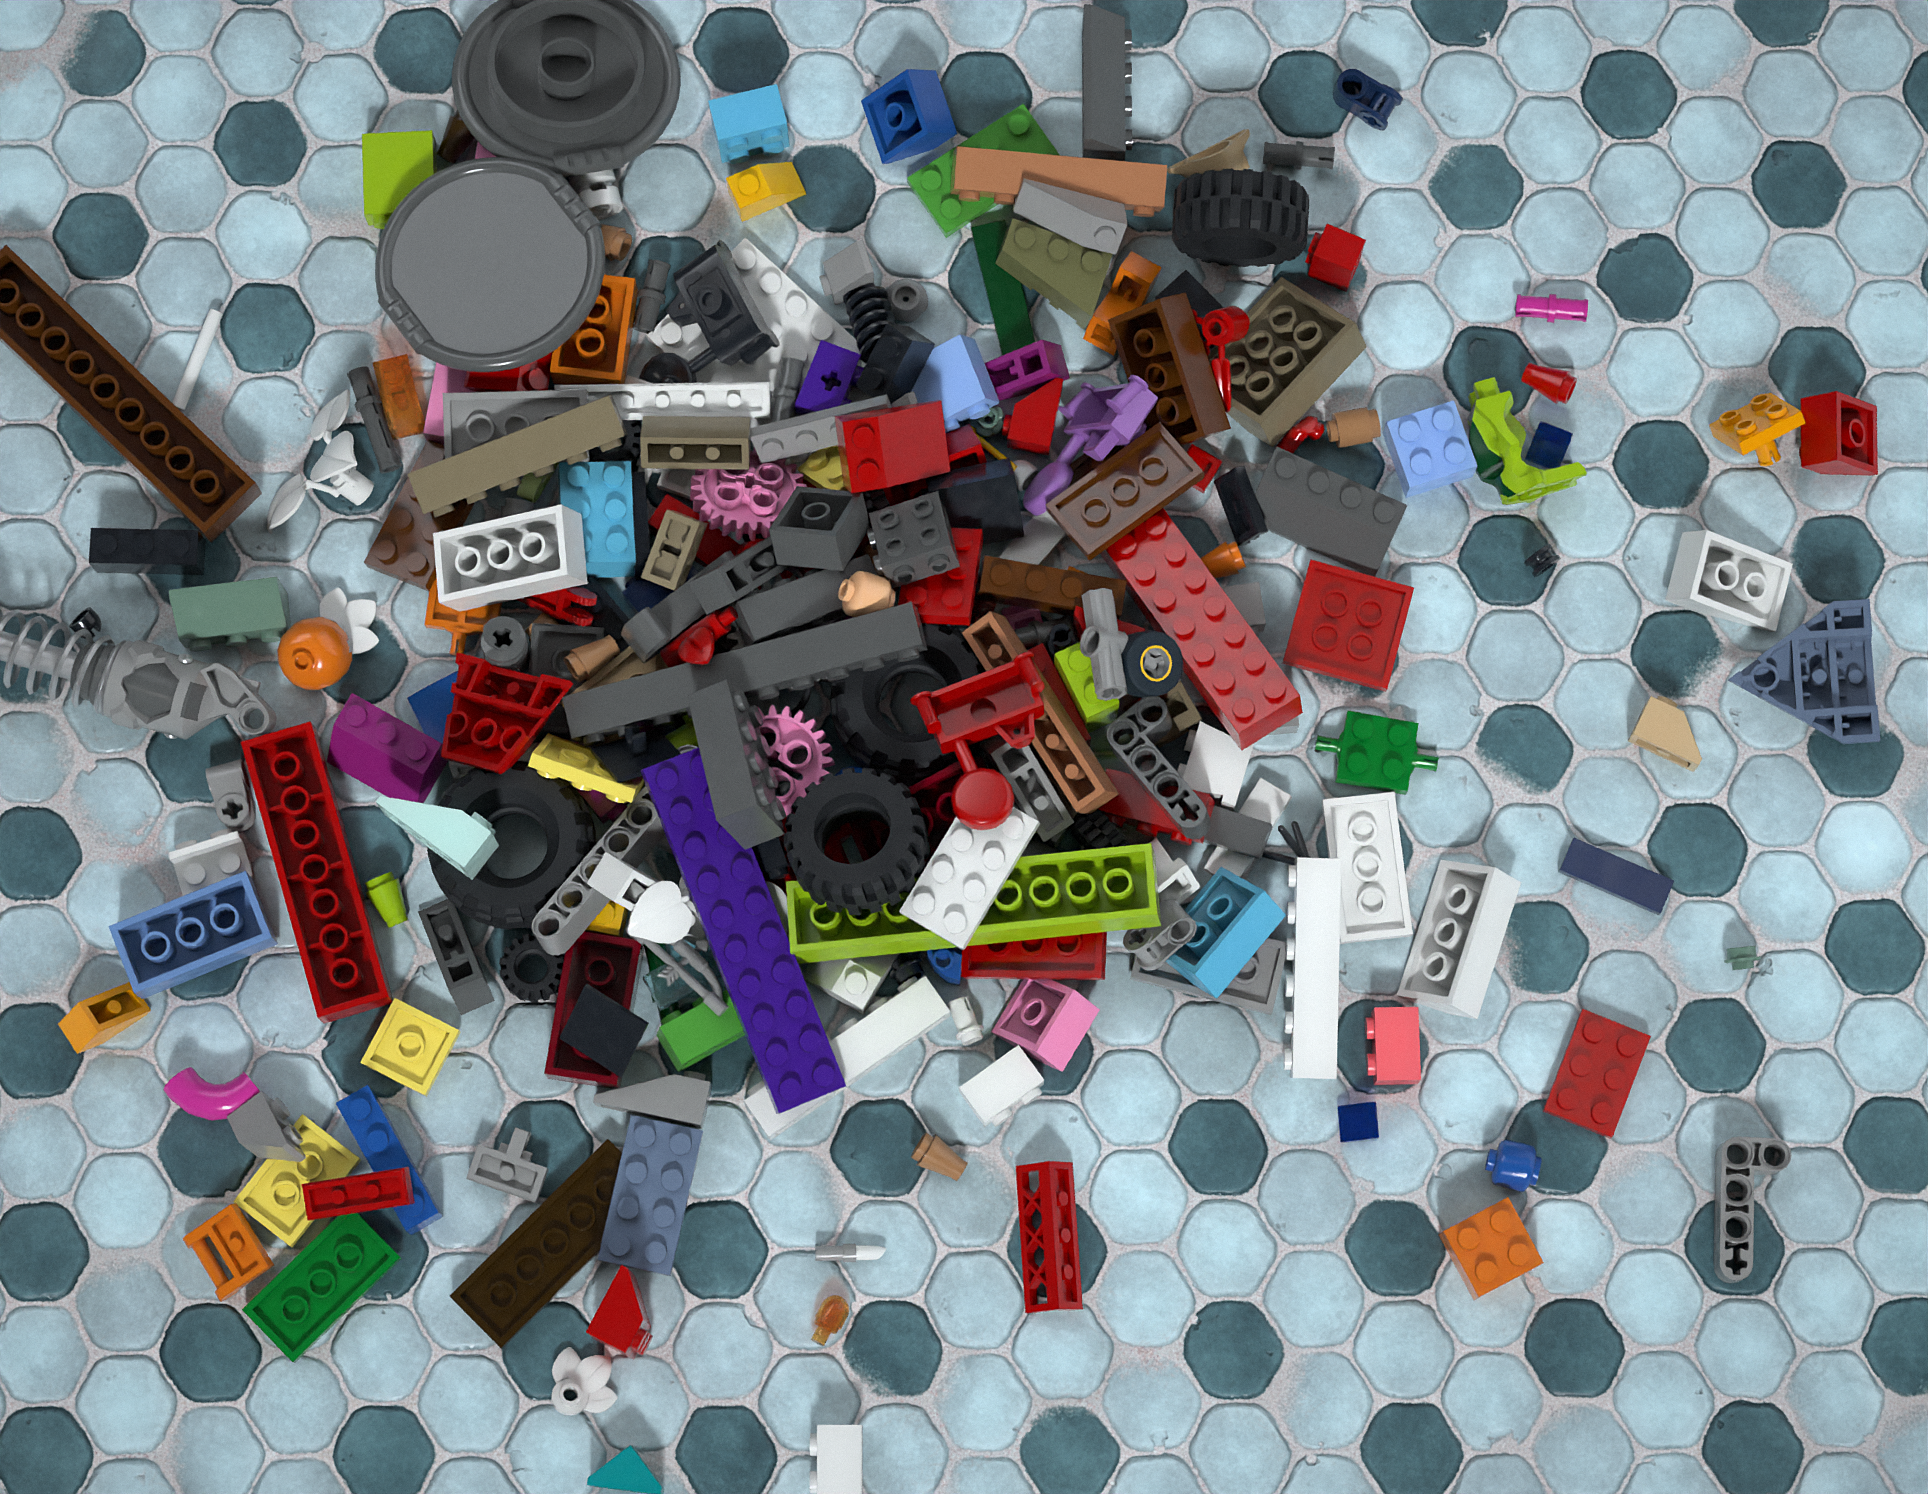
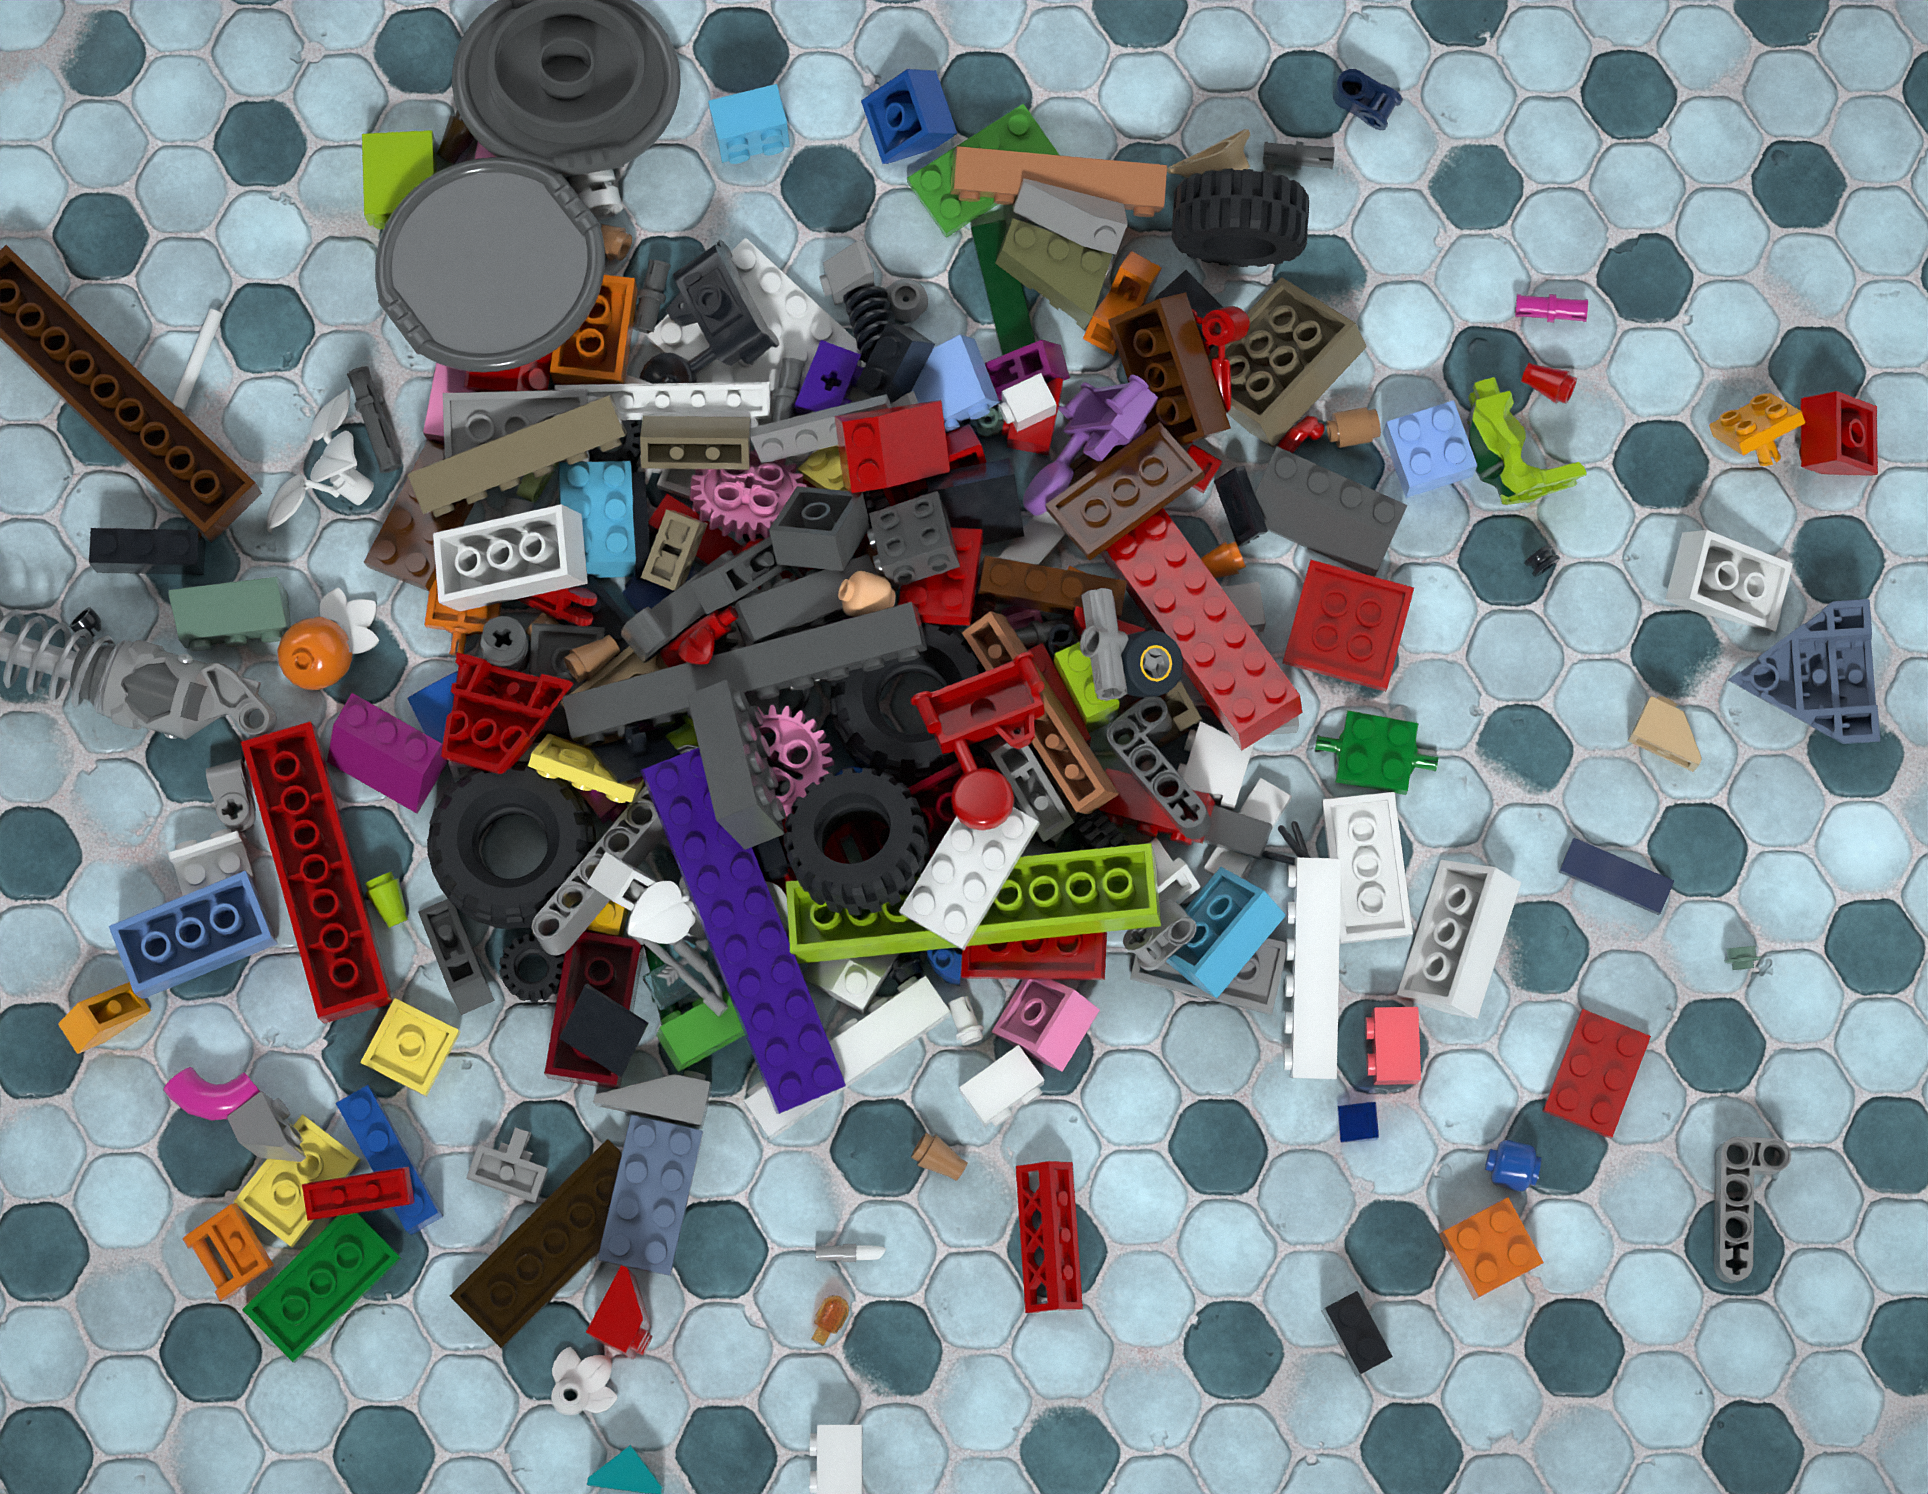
(400, 396): clear orange slope -> none
(448, 832): light aqua slope -> none
(764, 188): yellow slope -> none
(1023, 470): light grey hinge -> none
(1027, 403): none -> white brick
(1104, 85): dark grey slope -> none
(1334, 256): red brick -> none
(1356, 1333): none -> black brick
(1548, 445): clear blue slope -> none

